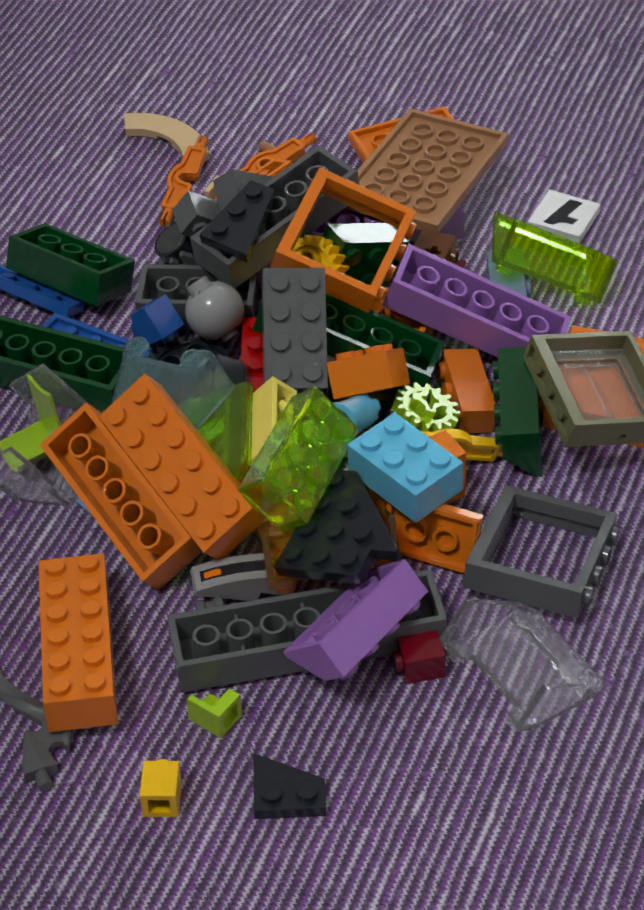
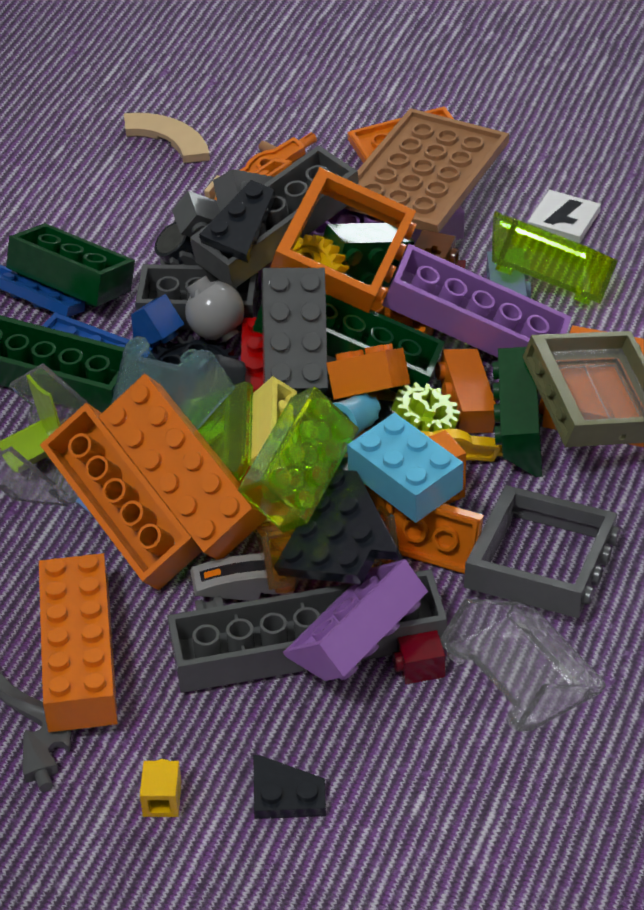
(187, 170): orange piece -> none
(215, 713): lime panel -> none

